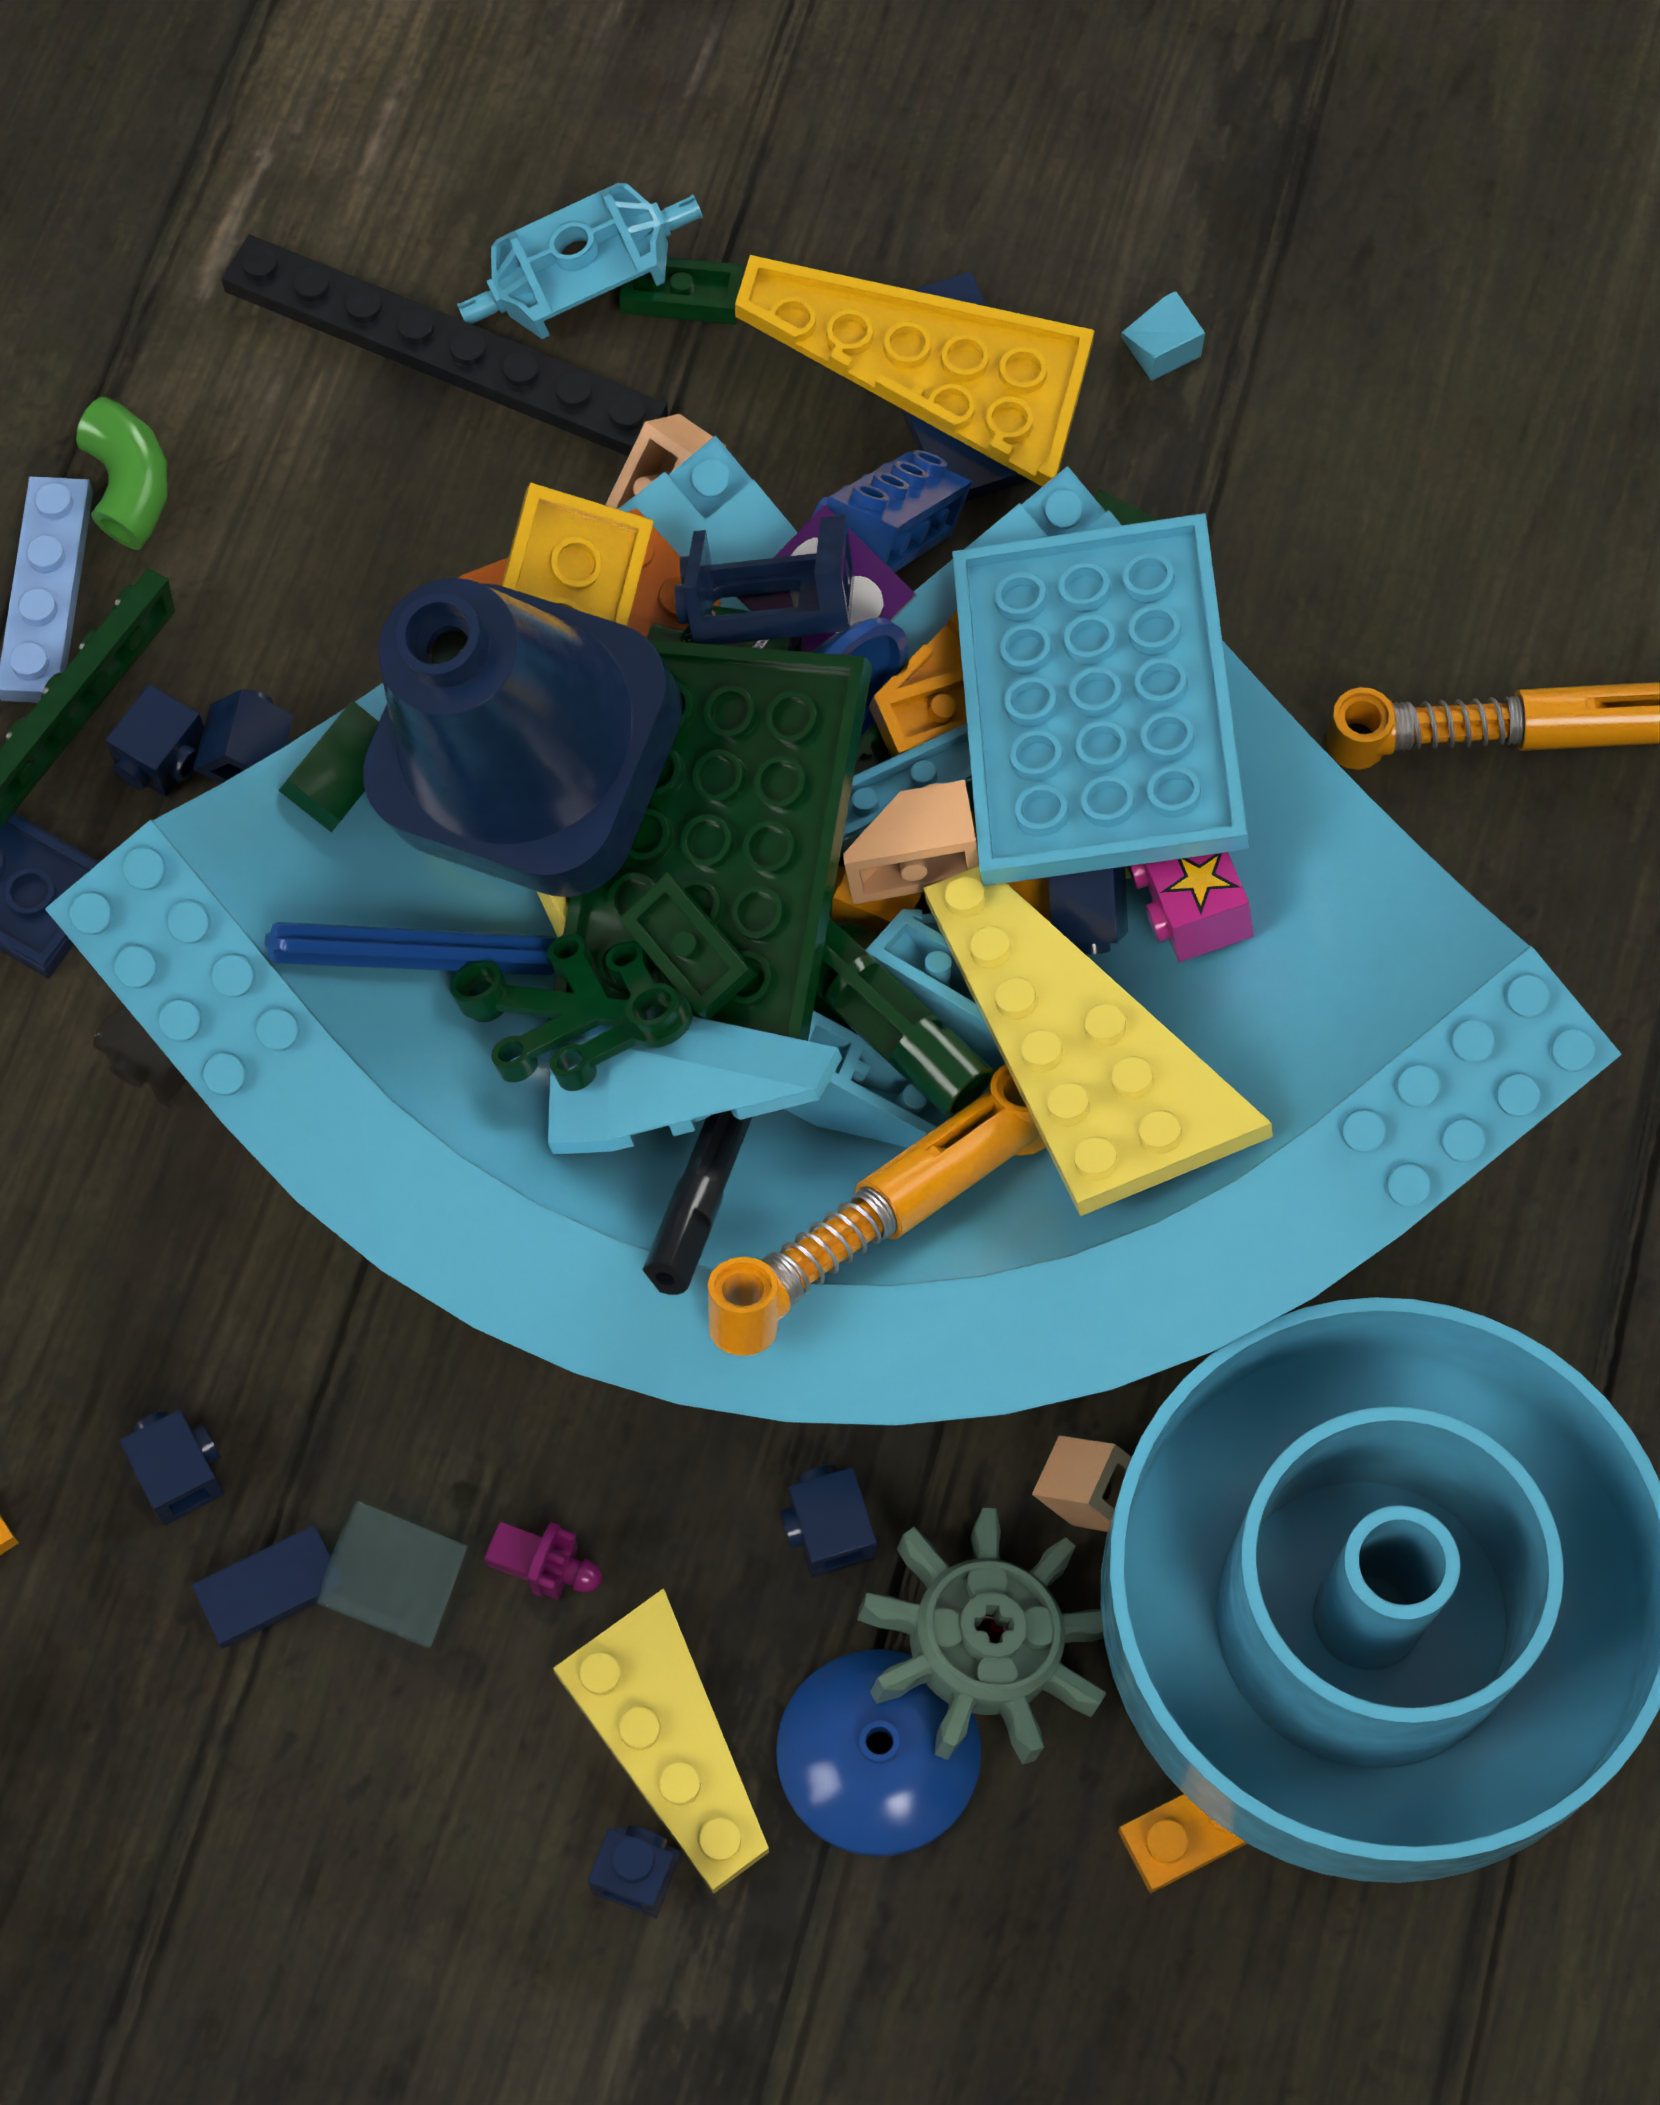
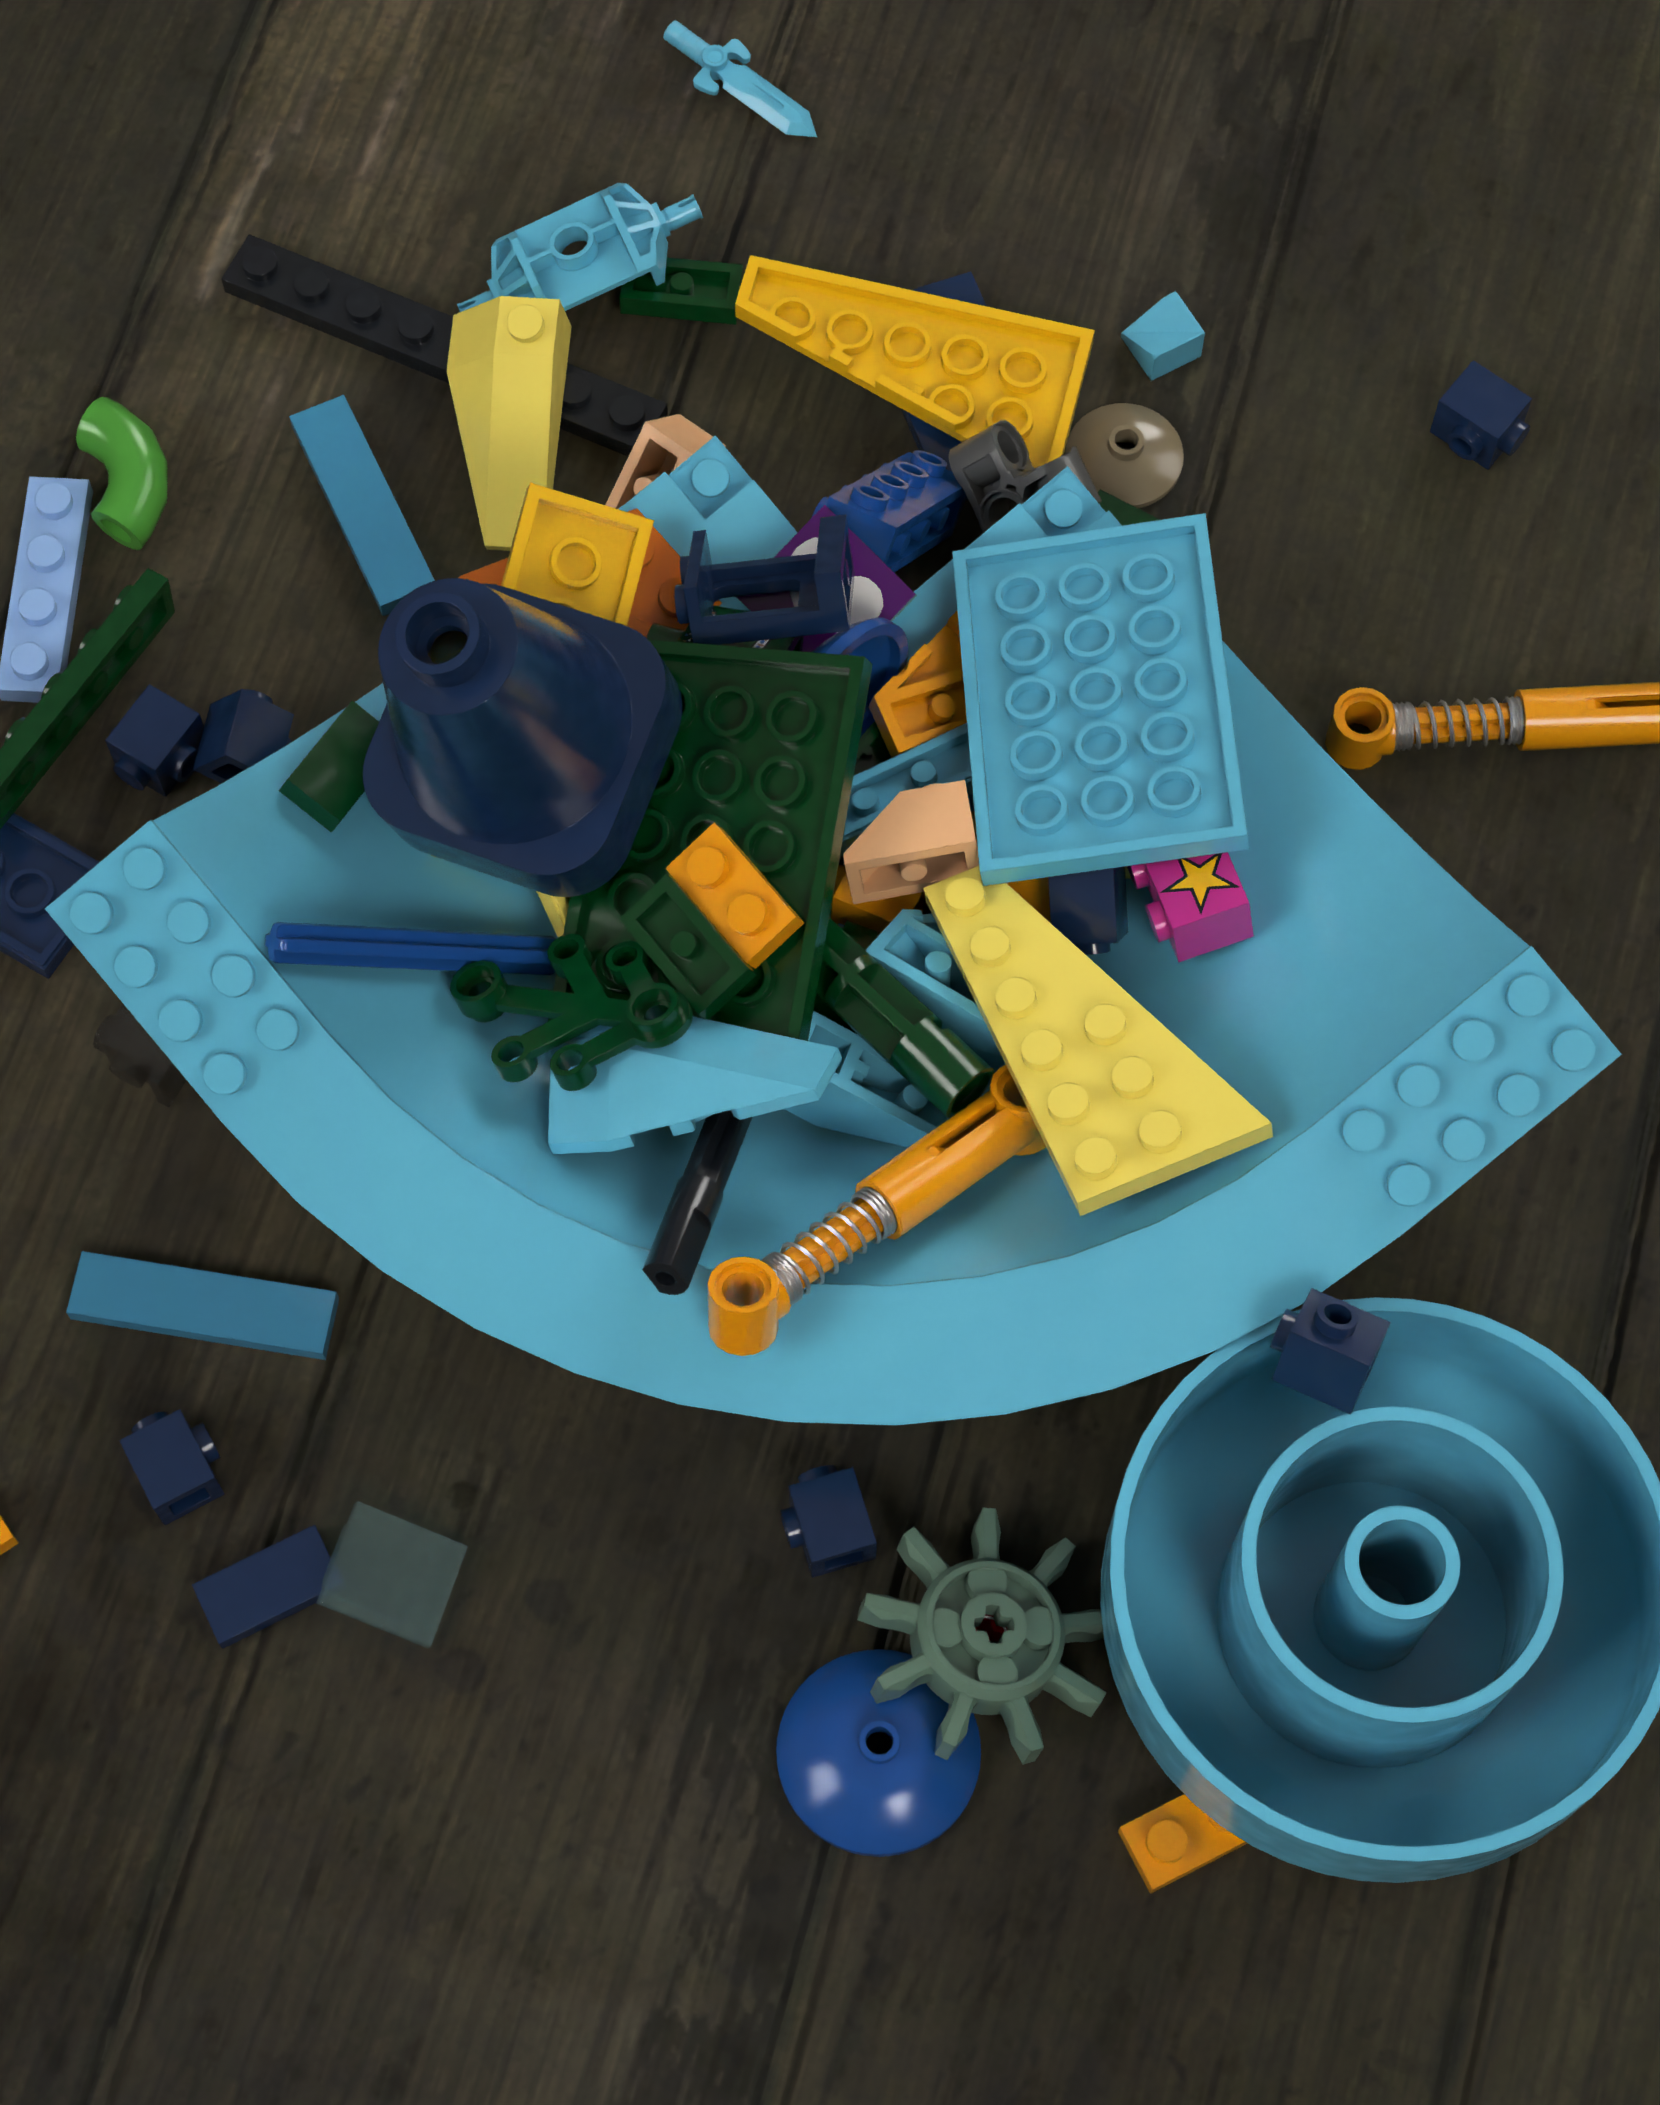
(203, 1305): none -> dark azure tile
(361, 501): none -> dark azure tile
(508, 402): none -> light yellow wedge
(542, 1561): magenta piece -> none
(634, 1869): dark blue brick -> none
(660, 1726): light yellow wing -> none
(734, 895): none -> light orange plate
(739, 80): none -> medium azure sword
(997, 469): none -> dark grey piece
(1083, 1481): light nougat brick -> none
(1132, 475): none -> dark tan dish
(1328, 1349): none -> dark blue brick
(1481, 416): none -> dark blue brick

